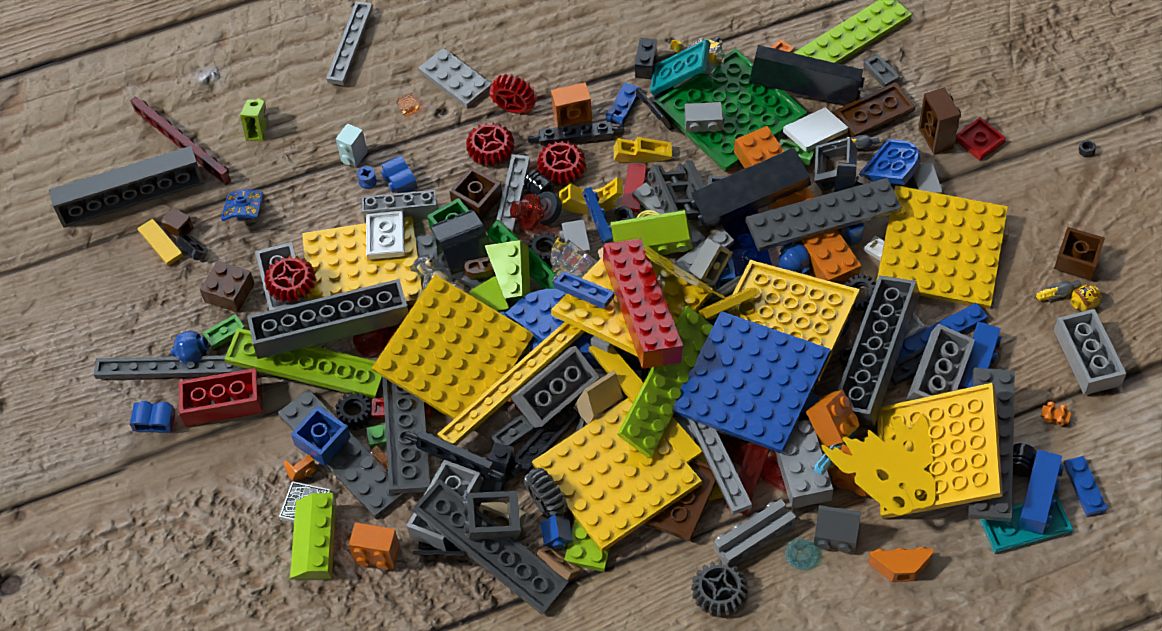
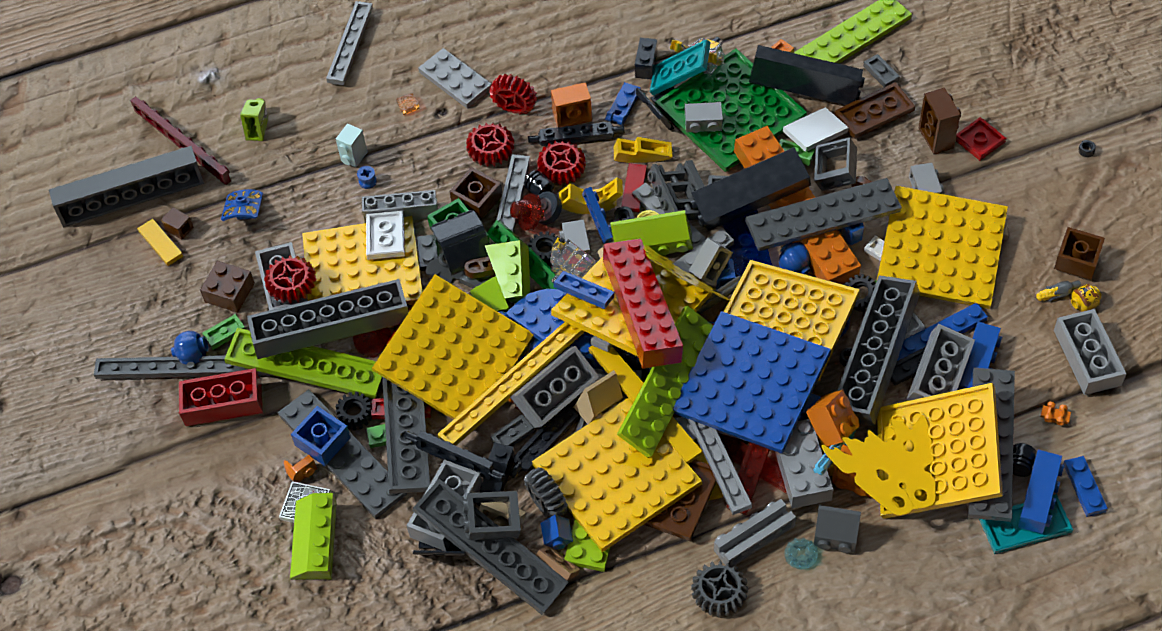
(152, 417): blue brick -> none
(191, 246): black plate -> none
(374, 546): orange brick -> none
(380, 456): clear orange tile -> none
(398, 175): blue brick -> none
(425, 267): clear piece -> none
(729, 303): yellow plate -> none
(845, 176): black beam -> none
(864, 141): dark grey piece -> none
(894, 161): blue plate -> none
(900, 564): orange slope -> none

